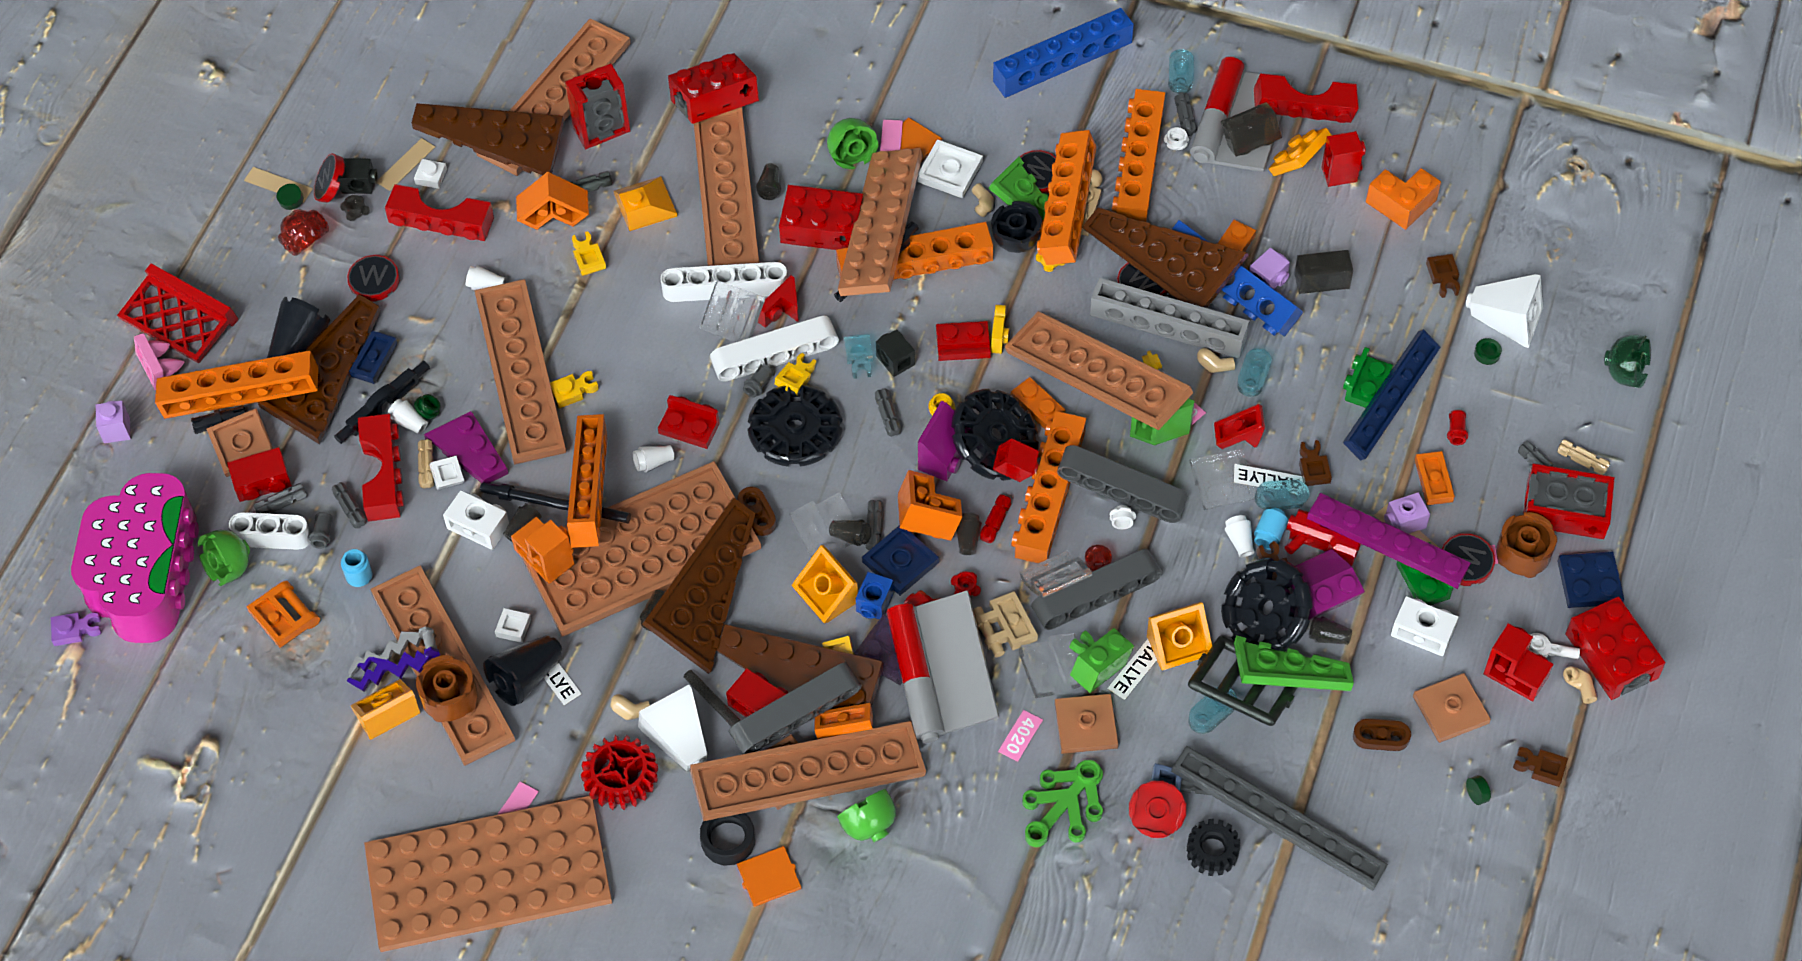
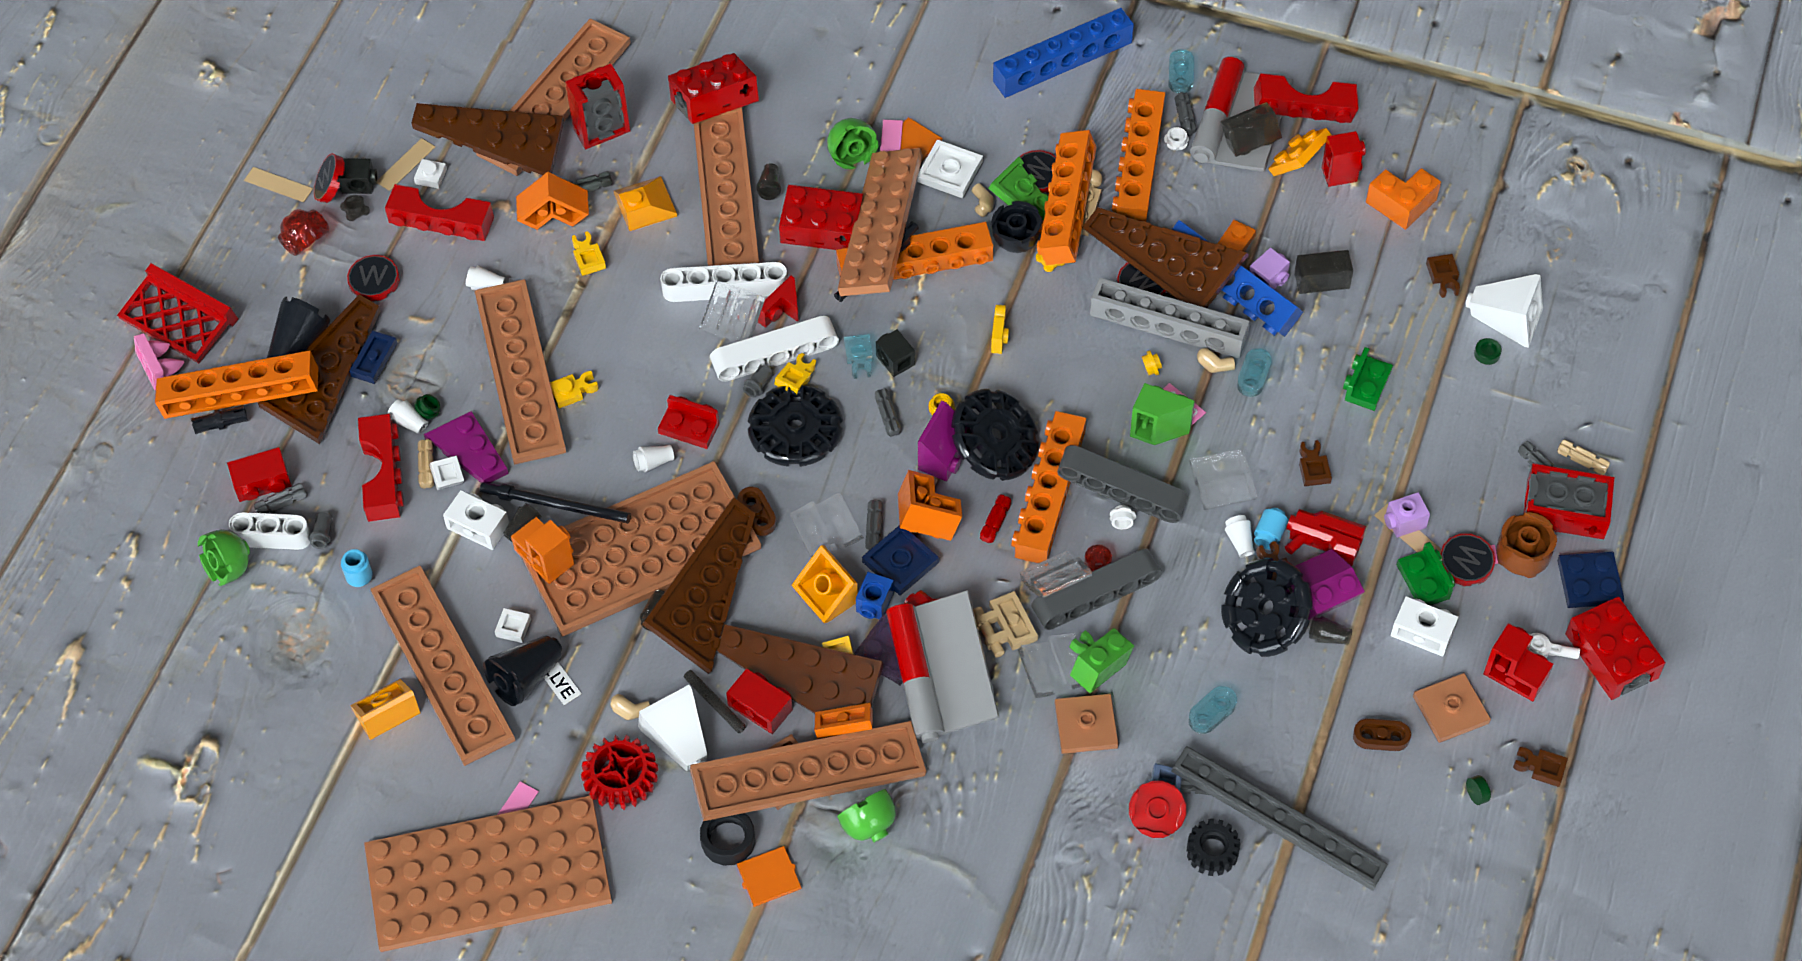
(70, 628): medium lavender plate -> none
(113, 421): lavender brick -> none
(137, 556): dark pink brick -> none
(239, 438): nougat plate -> none
(276, 619): orange plate -> none
(289, 196): dark green tile -> none
(349, 505): dark grey axle -> none
(383, 661): piece -> none
(390, 392): black piece -> none
(446, 688): dark orange brick -> none
(587, 481): orange brick -> none
(795, 708): dark grey beam -> none
(852, 531): clear smoke cone -> none
(963, 341): red plate -> none
(966, 578): red plate -> none
(968, 533): clear smoke cone -> none
(1016, 460): red brick -> none
(1020, 735): bright pink sticker -> none
(1036, 401): orange plate -> none
(1065, 800): bright green plant -> none
(1099, 370): nougat plate -> none
(1133, 671): white sticker -> none
(1179, 635): light orange slope -> none
(1220, 694): pearl dark grey bar -> none
(1242, 426): red slope -> none
(1256, 476): white sticker -> none
(1278, 668): bright green wing -> none
(1280, 494): clear light blue plate -> none
(1389, 540): magenta plate -> none
(1391, 395): dark blue tile -> none
(1434, 478): orange plate -> none
(1457, 433): red pin -> none
(1581, 681): tan arm -> none
(1628, 360): clear green cylinder -> none

